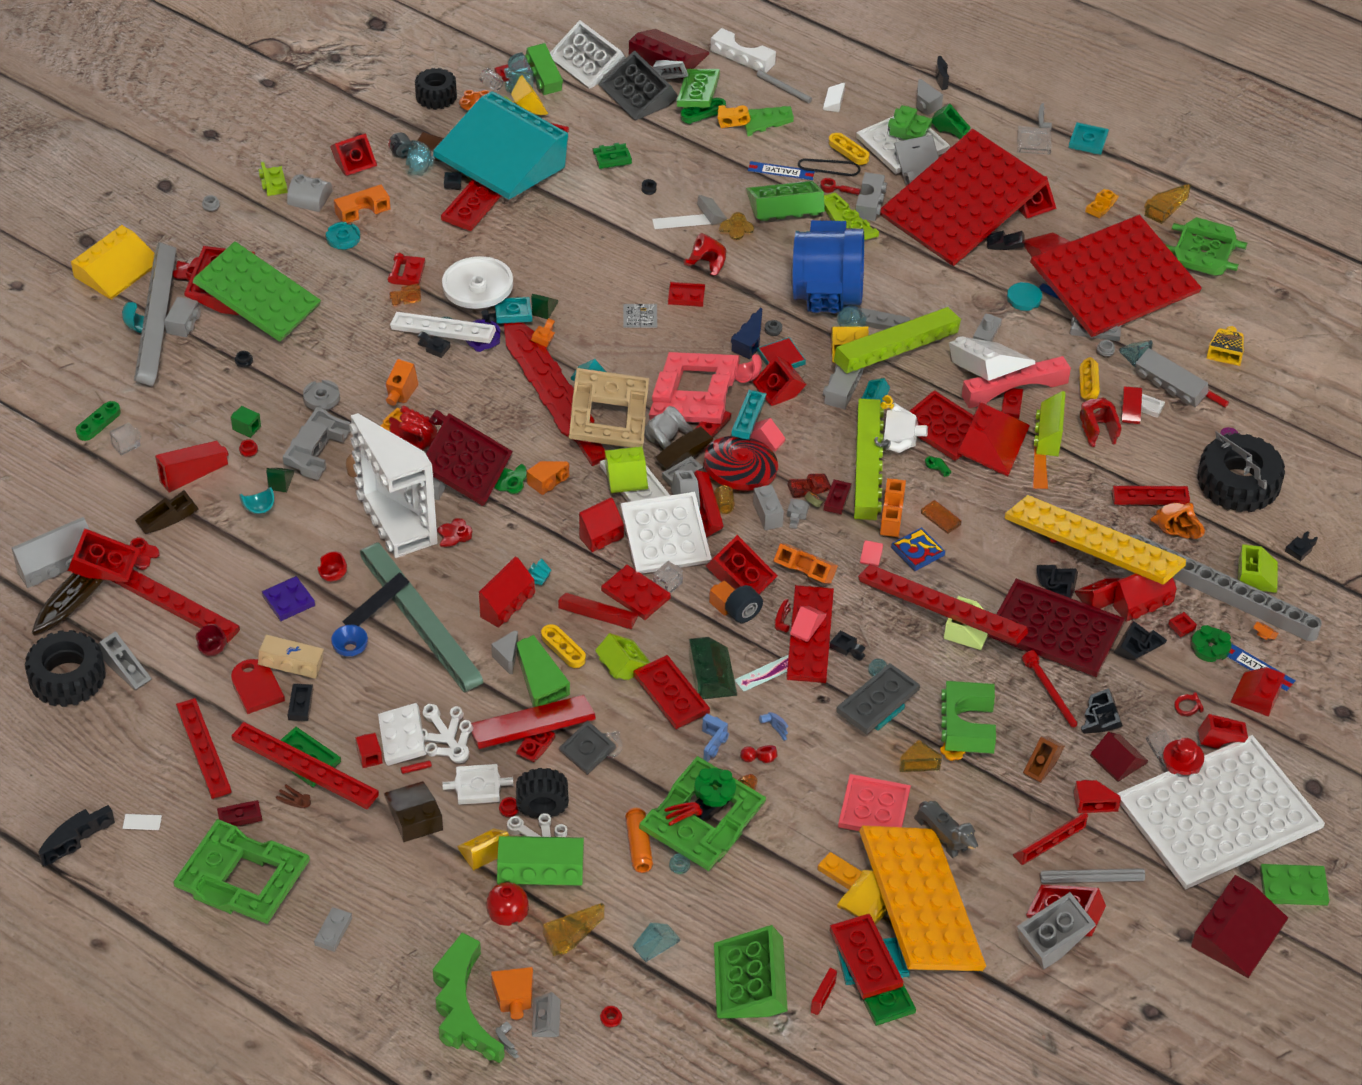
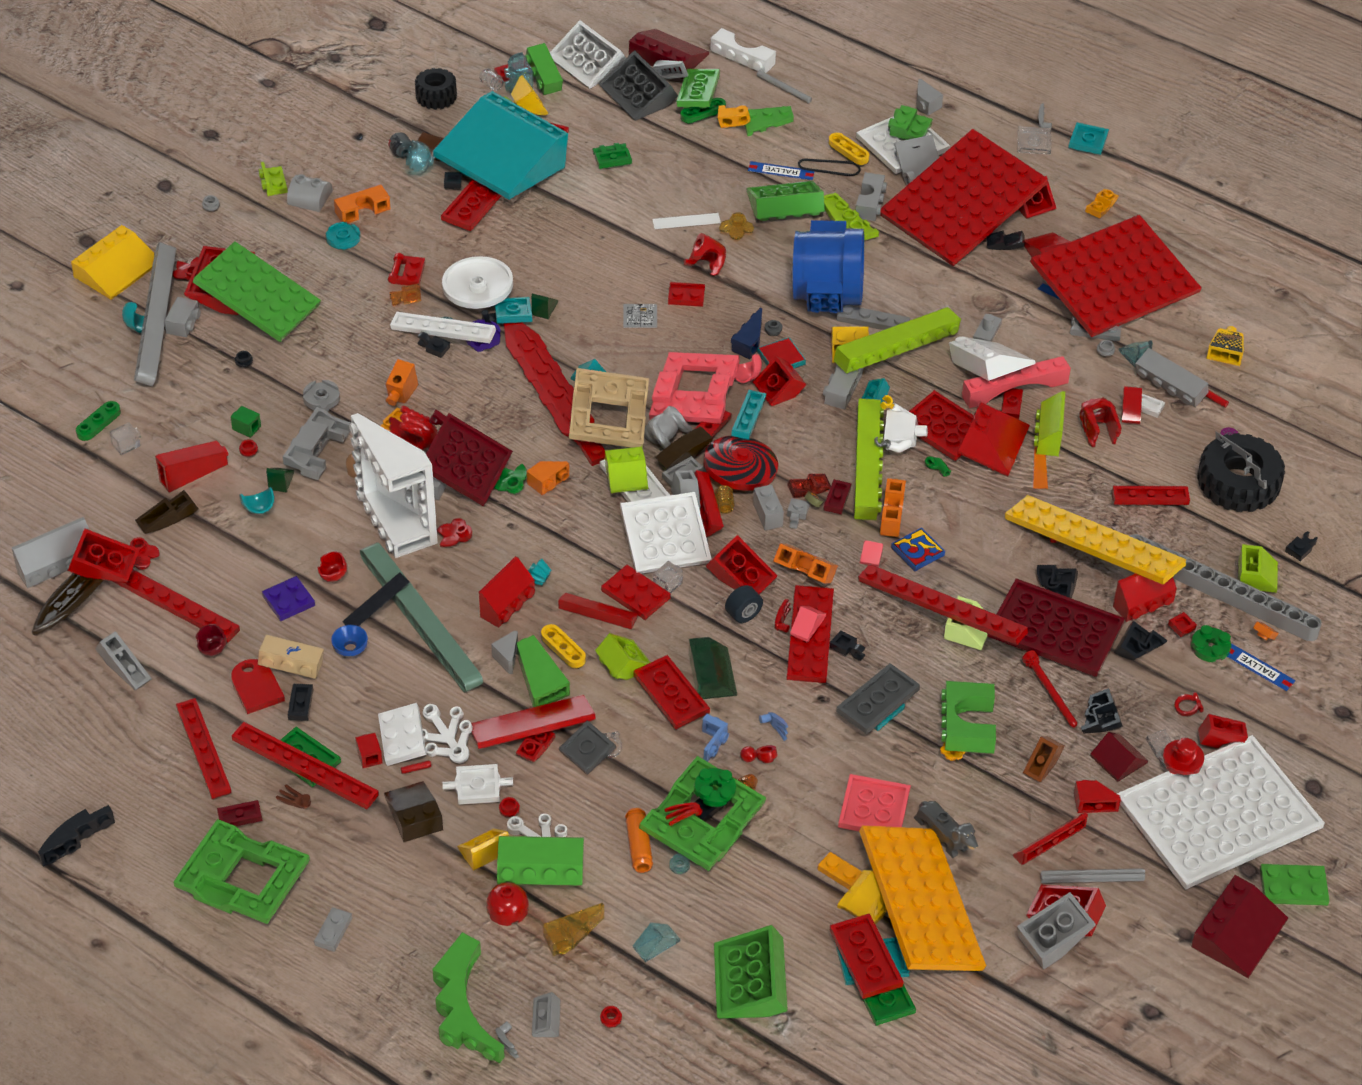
(70, 686): black tyre -> none
(142, 822): white sticker -> none
(353, 155): red slope -> none
(470, 98): orange dish -> none
(513, 990): orange torso -> none
(542, 792): black tyre -> none
(544, 334): orange plate -> none
(600, 525): red slope -> none
(649, 187): black bush -> none
(711, 210): light grey slope -> none
(719, 595): orange brick -> none
(763, 674): sticker -> none
(768, 433): coral slope -> none
(824, 991): red tile -> none
(834, 98): white slope -> none
(851, 317): clear light blue hair -> none
(856, 191): red piece -> none
(876, 666): clear light blue plate -> none
(920, 758): clear yellow slope -> none
(941, 73): black slope -> none
(941, 516): clear orange tile -> none
(949, 120): green arch -> none
(1024, 296): teal tile -> none
(1089, 379): yellow plate -> none
(1099, 593): red slope -> none
(1164, 204): clear yellow slope -> none
(1179, 520): orange head -> none
(1216, 258): bright green piece -> none
(1259, 690): red slope -> none

